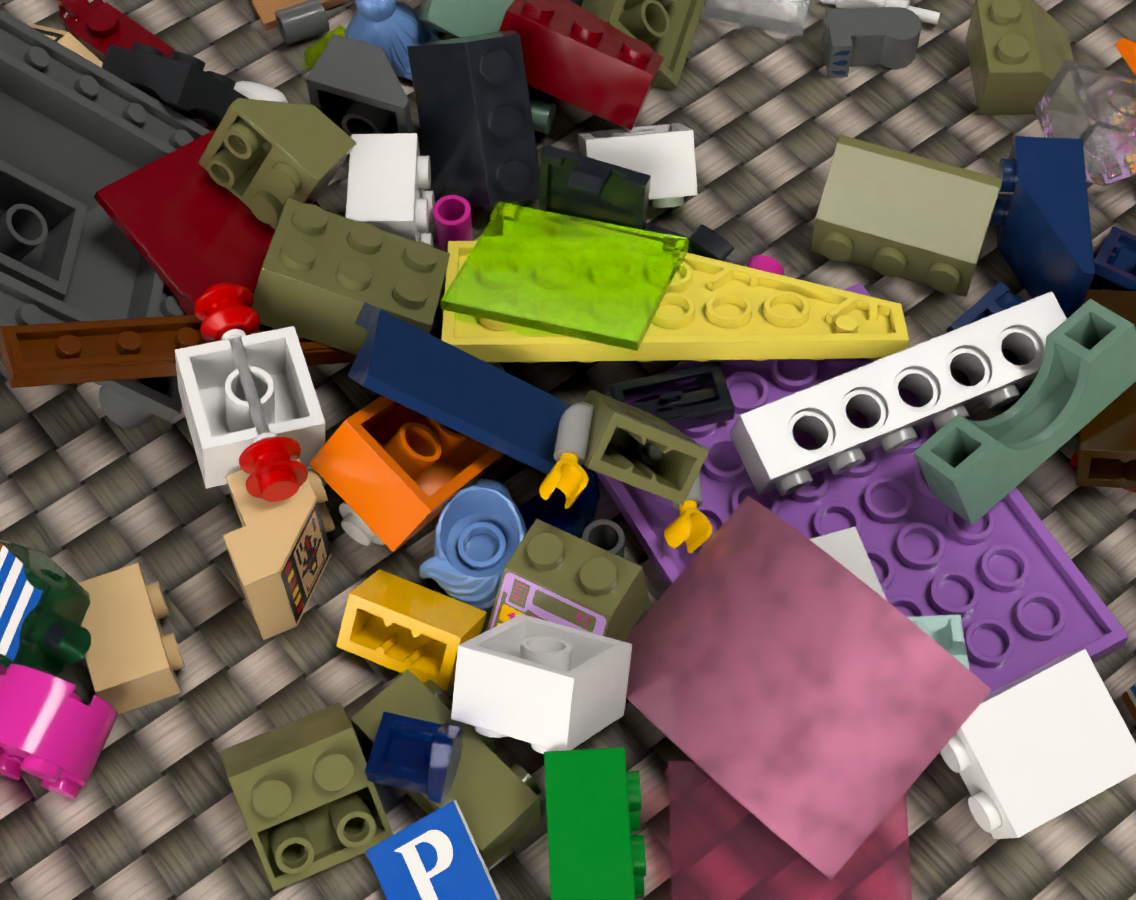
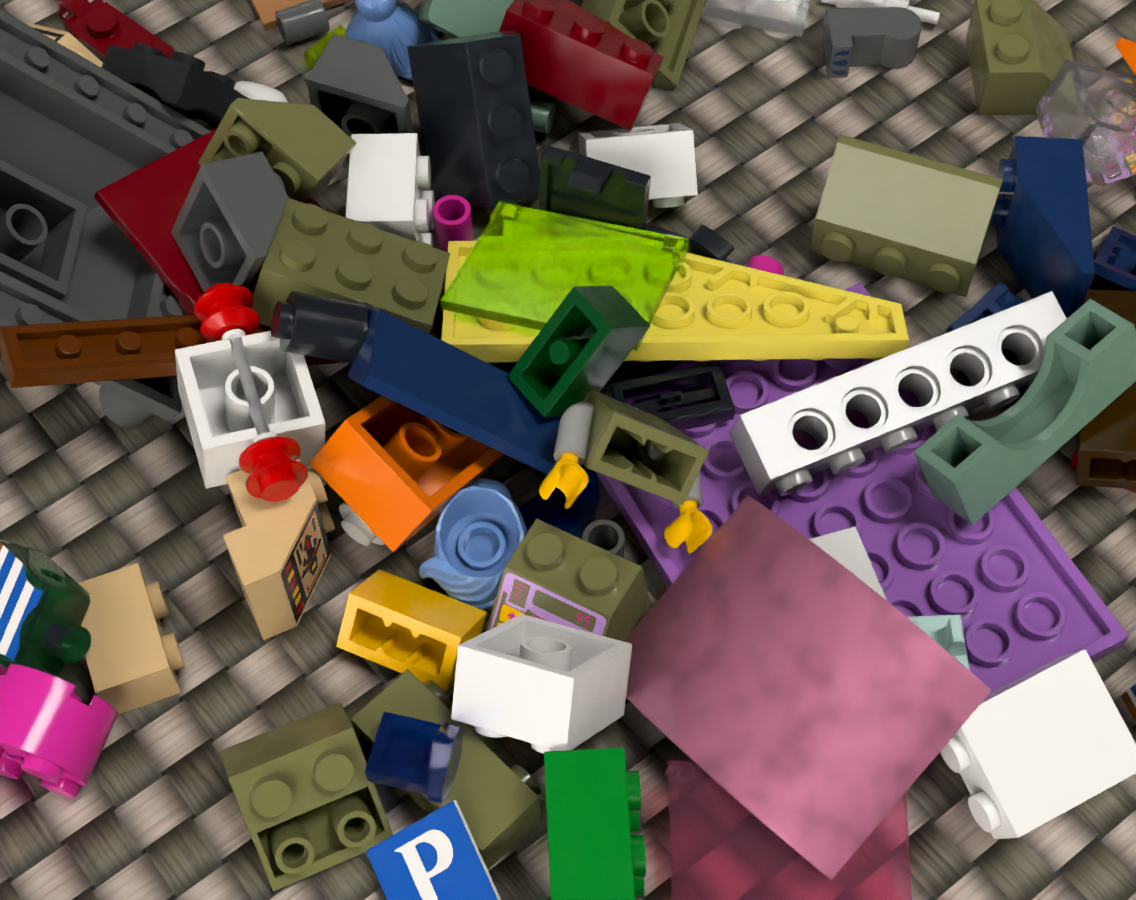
(230, 219): none -> dark grey slope
(320, 326): none -> black brick
(578, 348): none -> dark green brick

